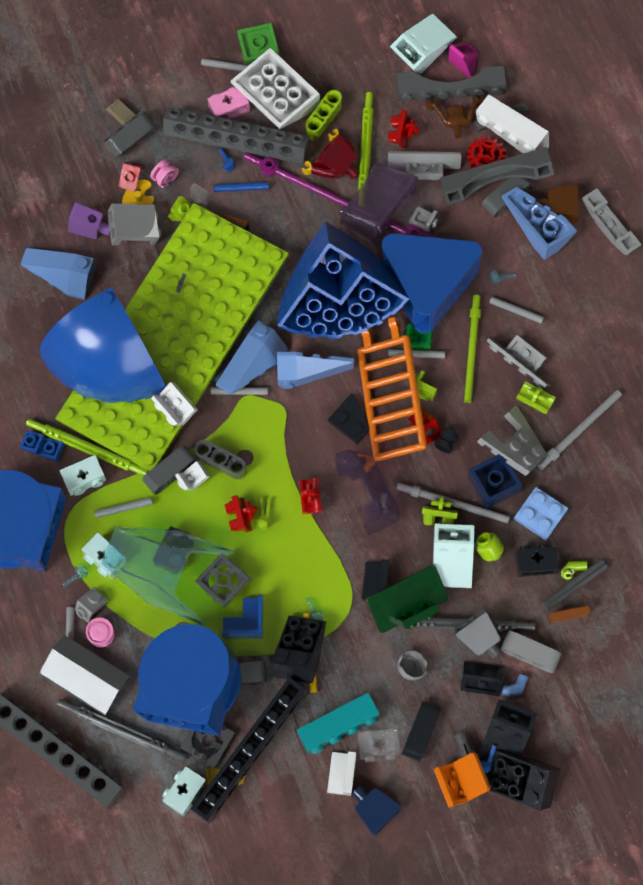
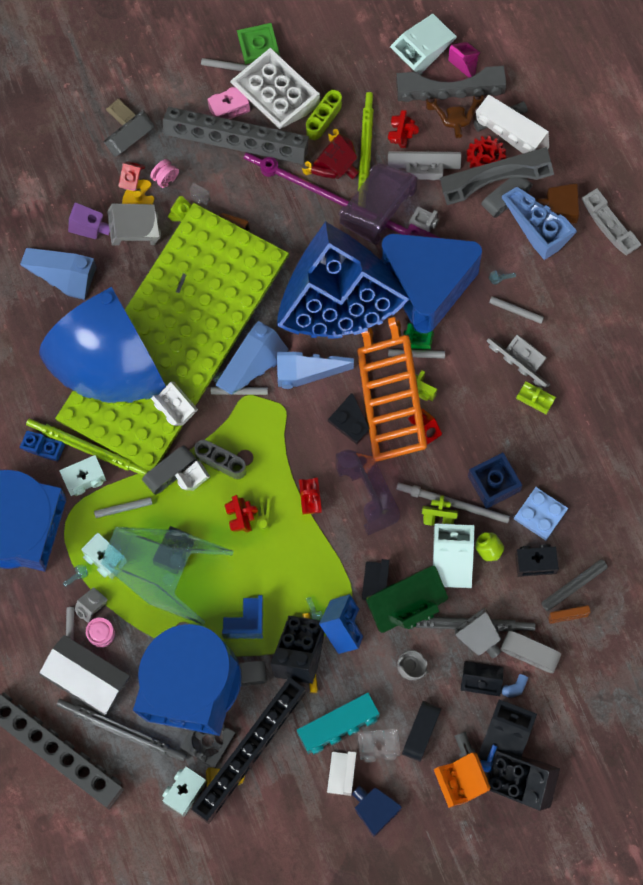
(223, 600): dark grey piece -> none
(228, 163): blue hand -> none
(241, 187): blue bar -> none
(340, 625): none -> blue panel
(446, 440): black wheel -> none
(475, 314): lime bar -> none
(522, 449): light grey wing -> none
(554, 453): light grey bar -> none
(571, 567): lime arm -> none

